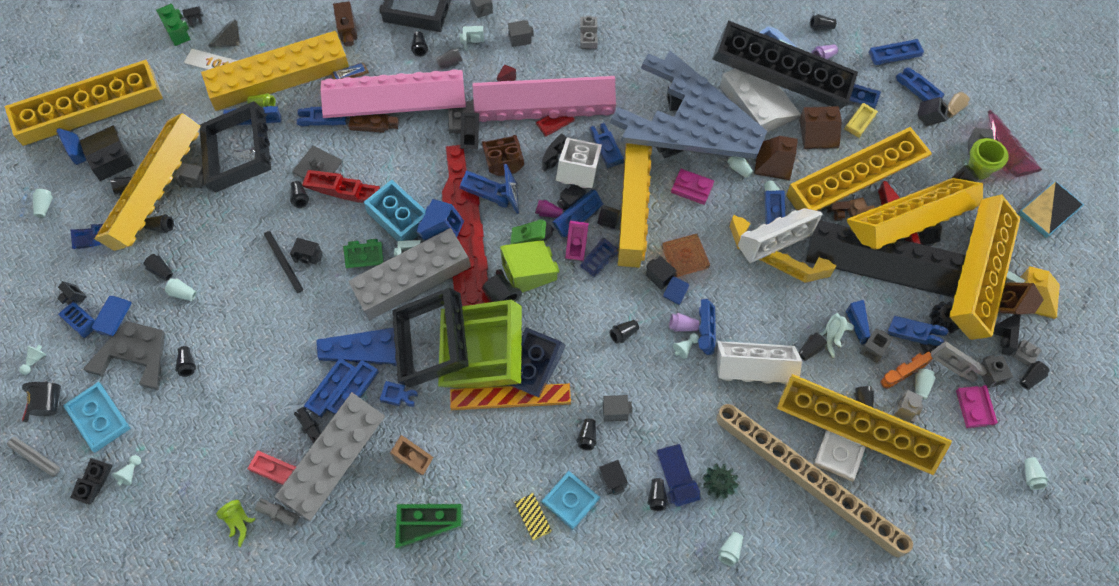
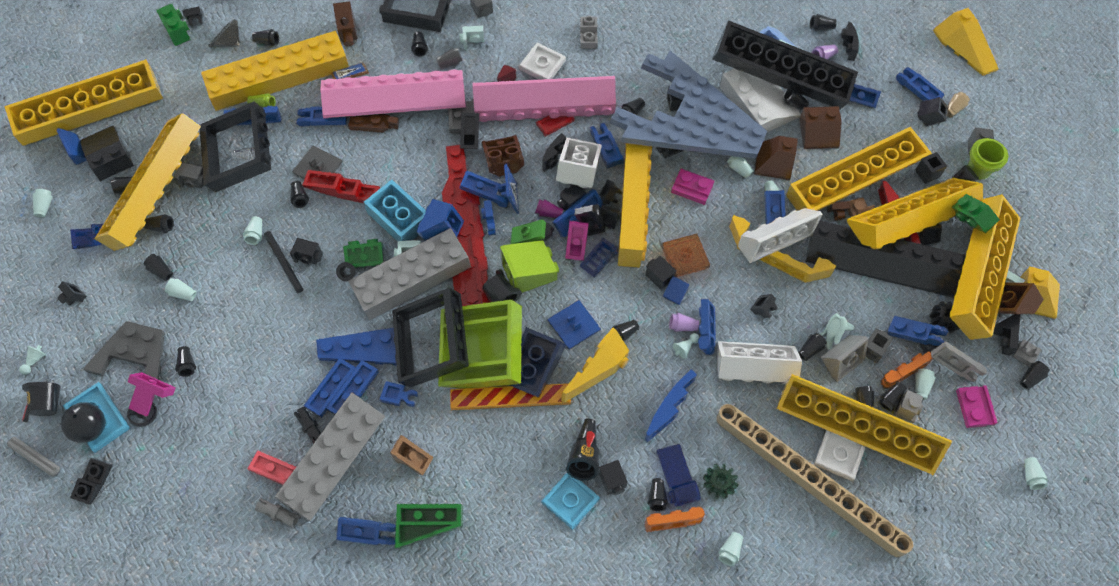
(83, 330): blue slope -> none
(83, 422): none -> black helmet
(111, 316): blue slope -> none
(124, 475): light aqua piece -> none
(144, 394): none -> dark pink piece
(206, 60): white sticker -> none
(234, 517): lime piece -> none
(253, 231): none -> light aqua cone
(266, 37): none -> black cone
(341, 273): none -> black cone
(364, 531): none -> blue hinge
(487, 213): none -> blue plate
(520, 33): dark grey brick -> none
(533, 517): tile -> none
(542, 62): none -> white plate
(574, 324): none -> blue piece
(584, 459): none -> black hat
(592, 215): none -> black slope
(608, 191): none -> black tile
(608, 358): none -> yellow wedge
(616, 408): dark grey brick -> none
(634, 106): none -> black cone
(667, 411): none -> blue slope
(674, 519): none -> orange hinge
(763, 305): none -> black tile
(795, 98): none -> black cone
(845, 356): none -> light grey slope
(850, 40): none -> black slope
(858, 318): blue slope -> none
(860, 120): light yellow tile -> none
(892, 397): none -> black cone
(896, 52): blue plate -> none
(931, 168): none -> black brick
(966, 37): none -> yellow wedge
(975, 213): none -> green brick
(997, 371): dark grey brick -> none
(1019, 160): clear pink wedge -> none
(1050, 209): tile -> none

